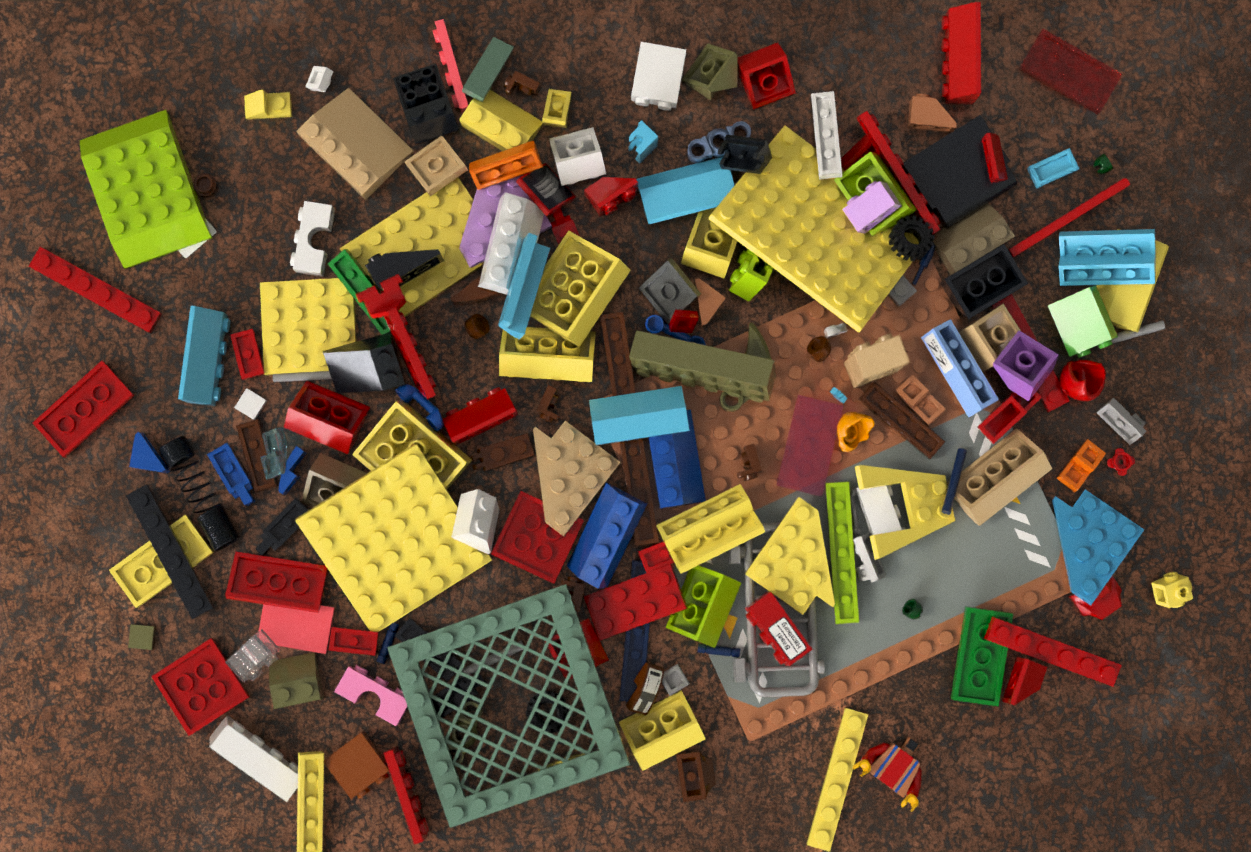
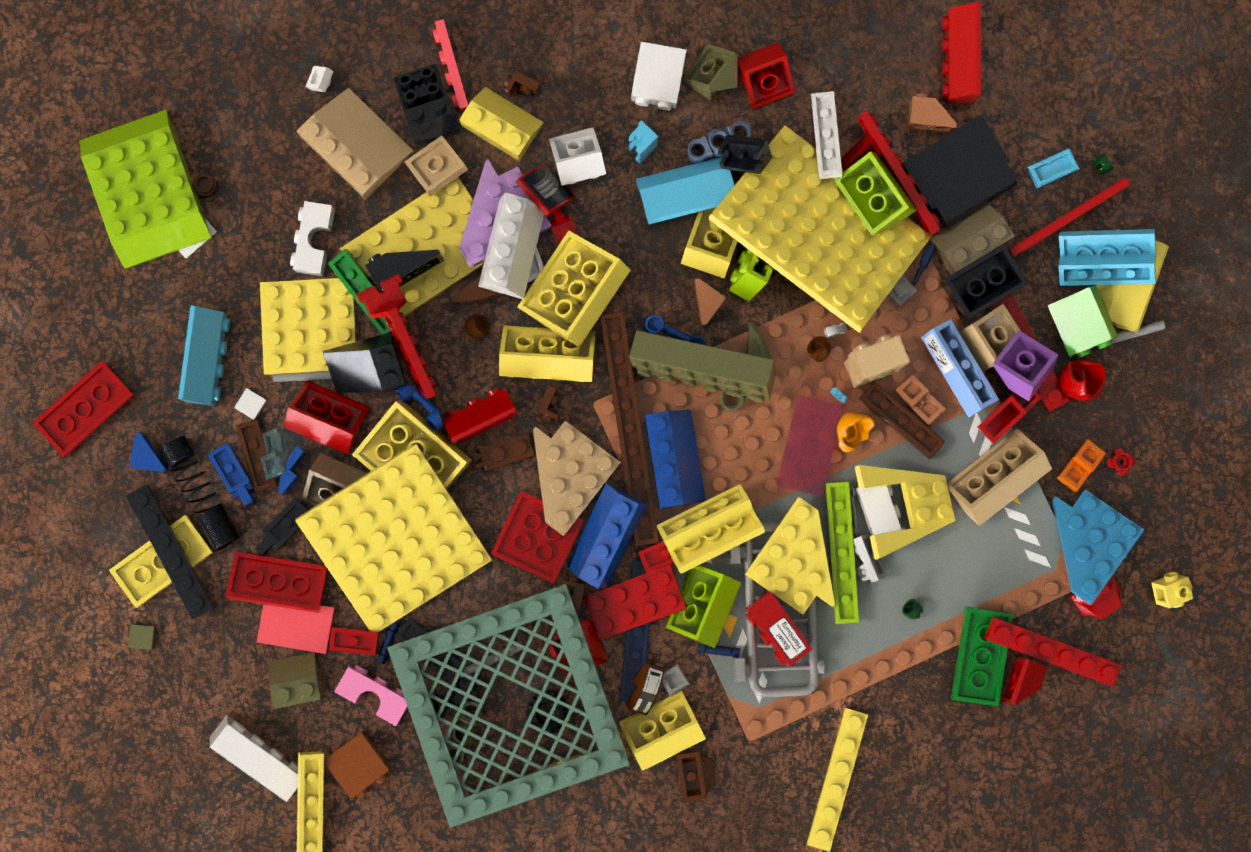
(95, 290): red plate -> none
(200, 686): red plate -> none
(247, 354): red plate -> none
(252, 656): clear brick -> none
(267, 105): light yellow slope -> none
(410, 804): red plate -> none
(476, 520): white slope -> none
(487, 69): sand green tile -> none
(505, 165): orange slope -> none
(523, 287): medium azure slope -> none
(557, 108): light yellow slope -> none
(609, 192): red slope -> none
(639, 415): medium azure slope -> none
(669, 290): dark grey plate -> none
(683, 321): red tile -> none
(750, 459): reddish brown bracket -> none
(871, 206): lavender brick -> none
(895, 769): torso -> none
(919, 230): black tyre -> none
(954, 481): dark blue bar -> none
(994, 158): red slope -> none
(1070, 71): clear red tile -> none
(1119, 419): light grey hinge -> none

